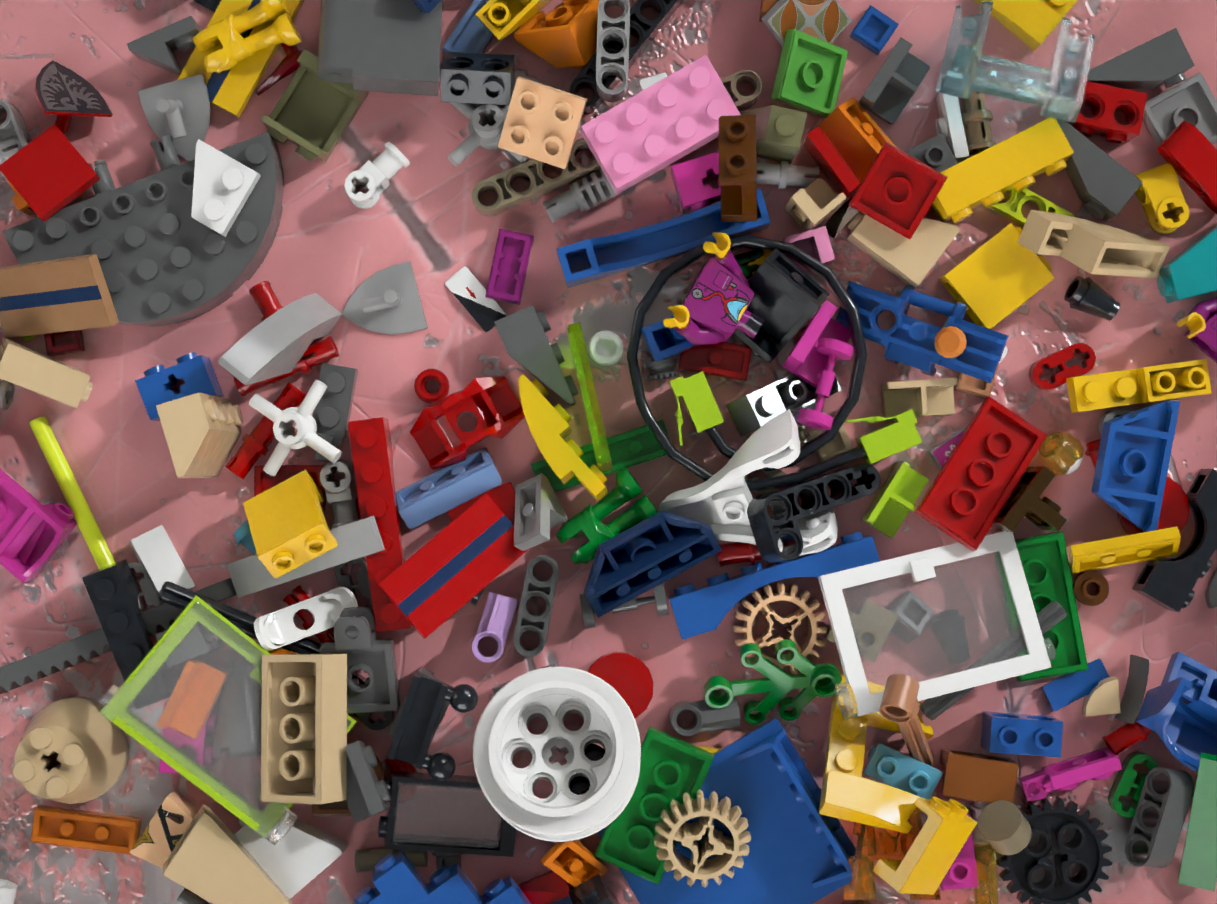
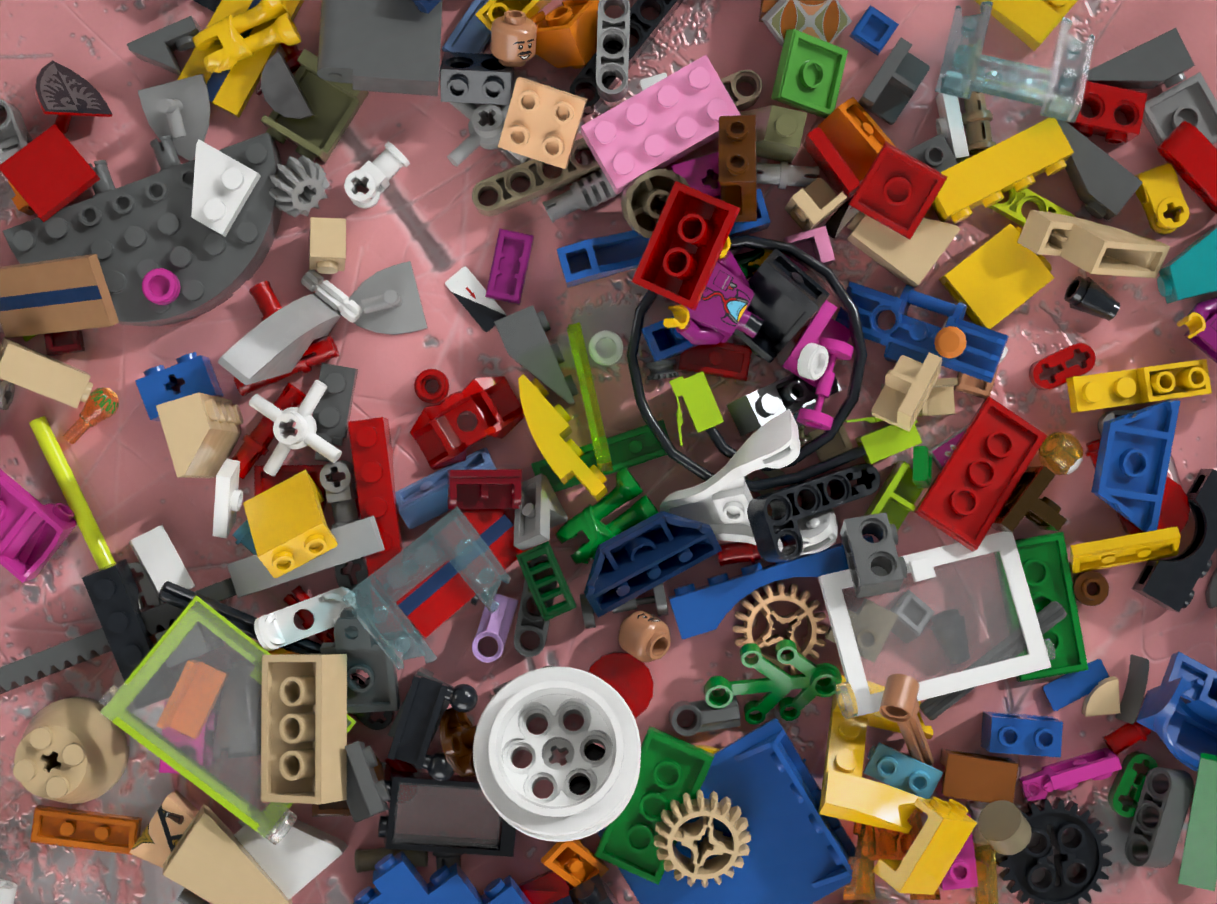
(99, 406): none -> clear orange piece
(161, 286): none -> dark pink tile
(227, 498): none -> white plate
(282, 89): none -> flat silver tile
(299, 186): none -> light grey gear
(327, 245): none -> tan brick
(332, 295): none -> white axle
(376, 596): none -> clear light blue wedge
(457, 741): none -> reddish brown dish
(484, 489): none -> dark red hinge
(513, 38): none -> nougat head
(559, 608): none -> dark green slope
(644, 636): none -> nougat head
(646, 197): none -> dark tan cylinder
(685, 245): none -> red slope
(812, 361): none -> white tile
(864, 555): none -> dark grey brick
(906, 390): none -> tan panel
(922, 467): none -> green tile

